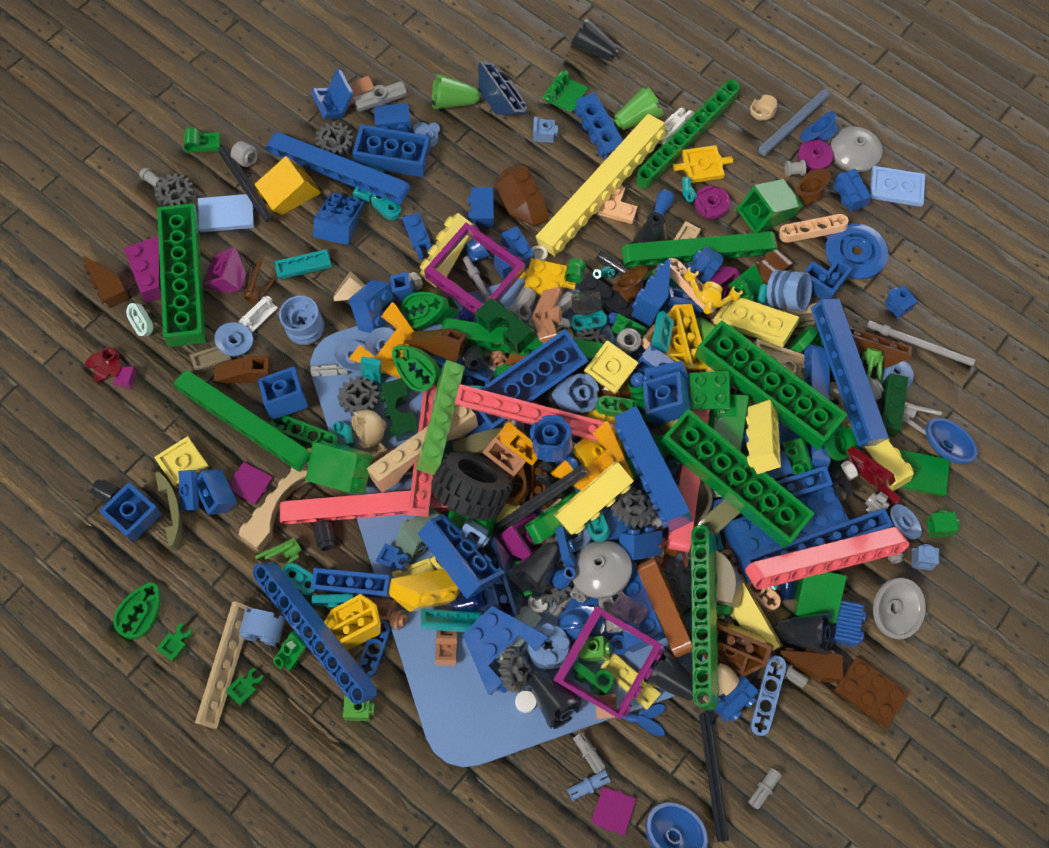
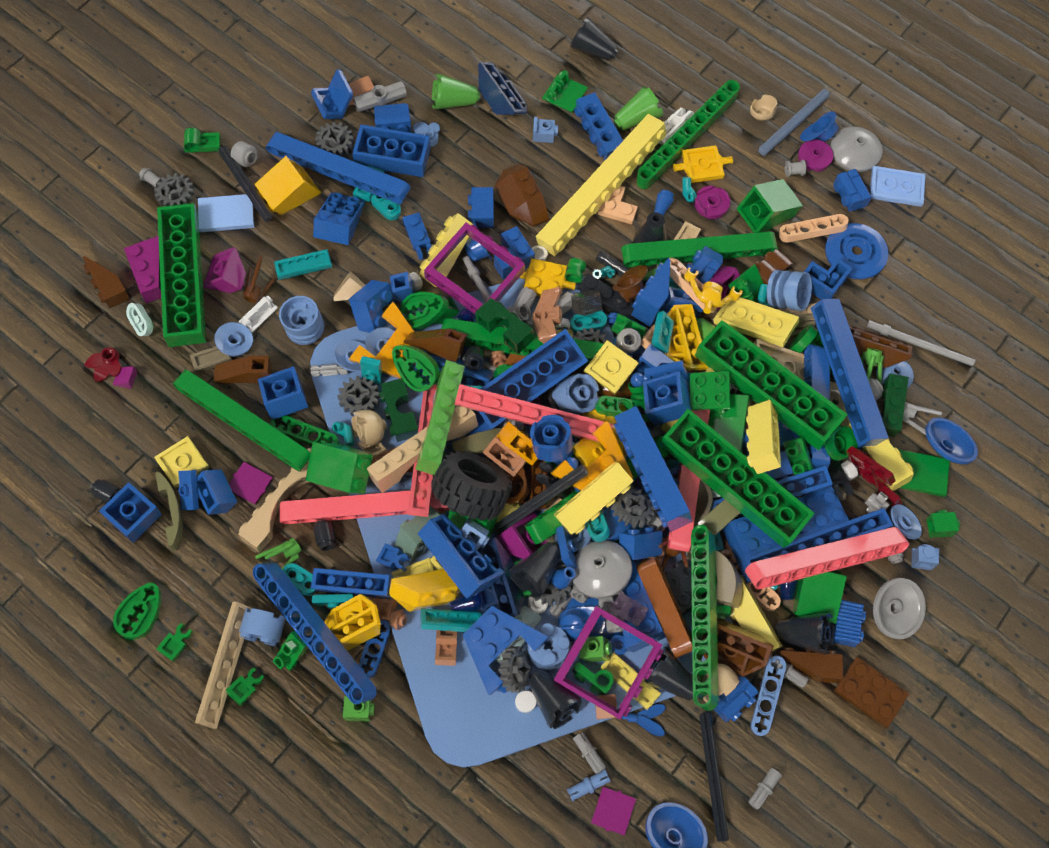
(812, 185): reddish brown piece -> none
(900, 301): blue brick -> none

